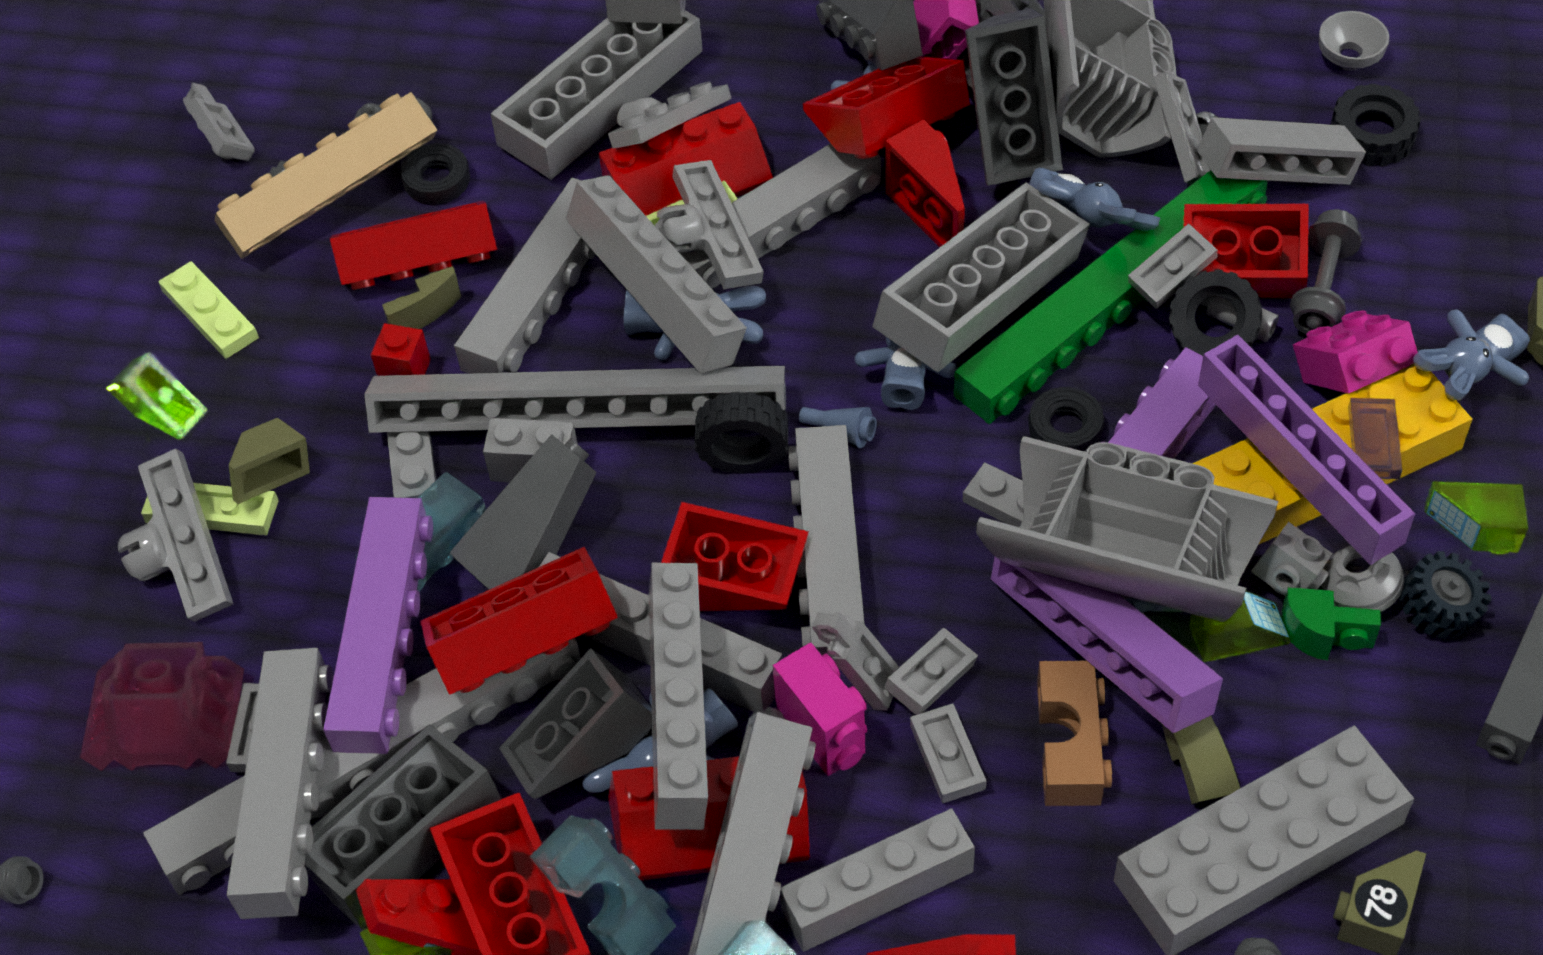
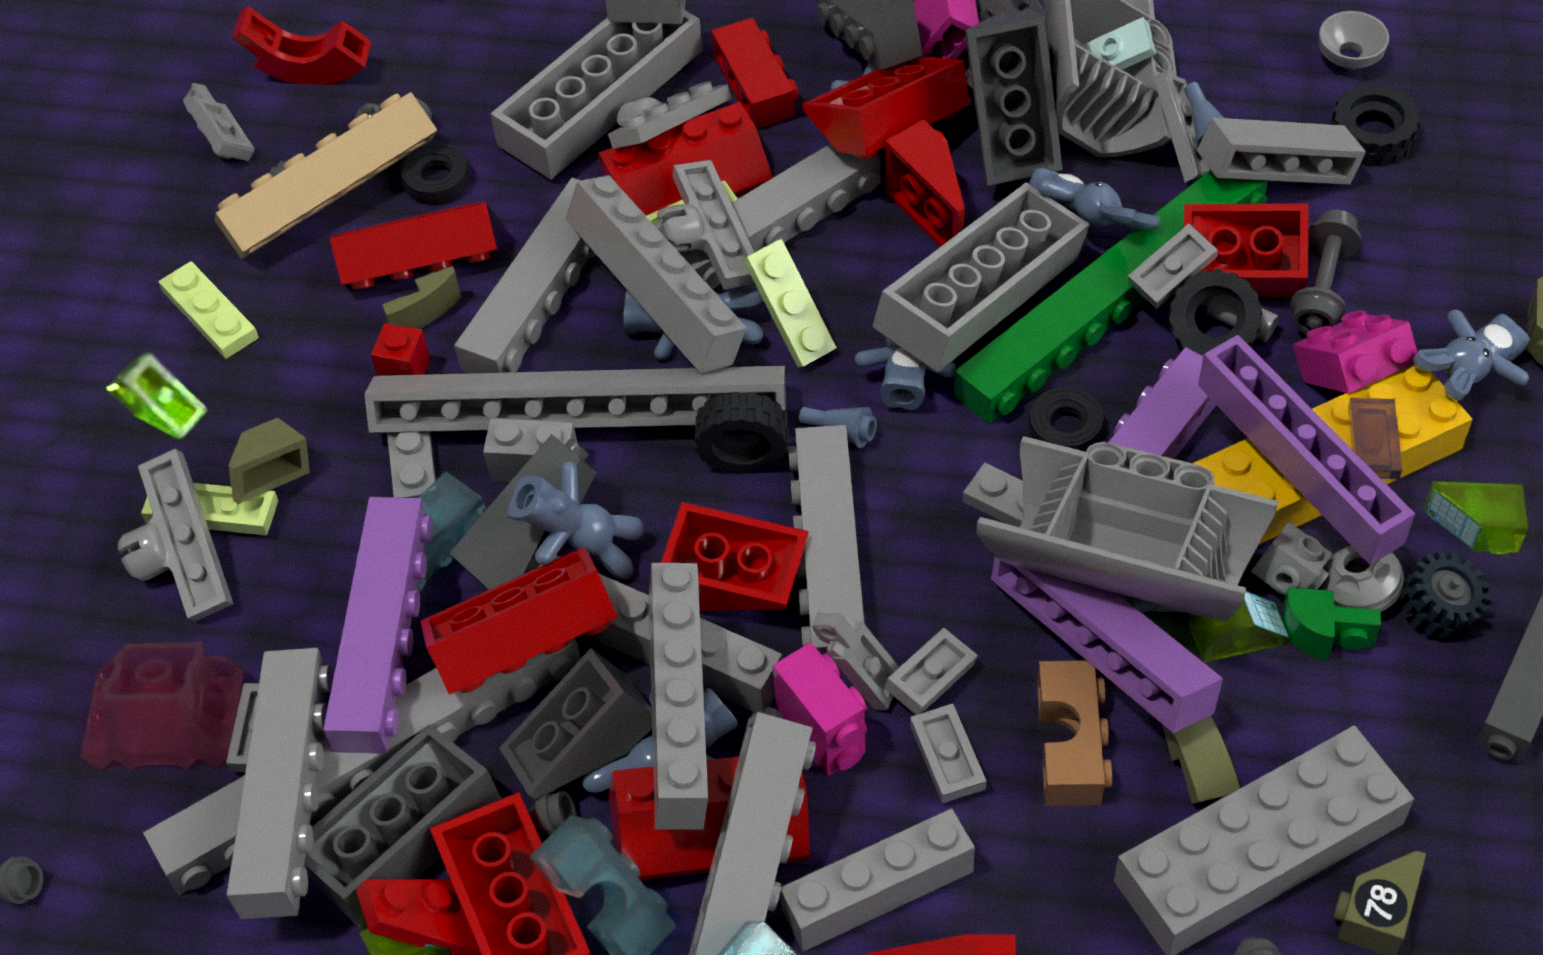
(298, 58): none -> red arch
(552, 811): none -> dark grey plate
(578, 524): none -> sand blue animal
(754, 73): none -> red brick
(789, 303): none -> yellowish green plate
(1124, 45): none -> light aqua plate
(1201, 109): none -> sand blue cone

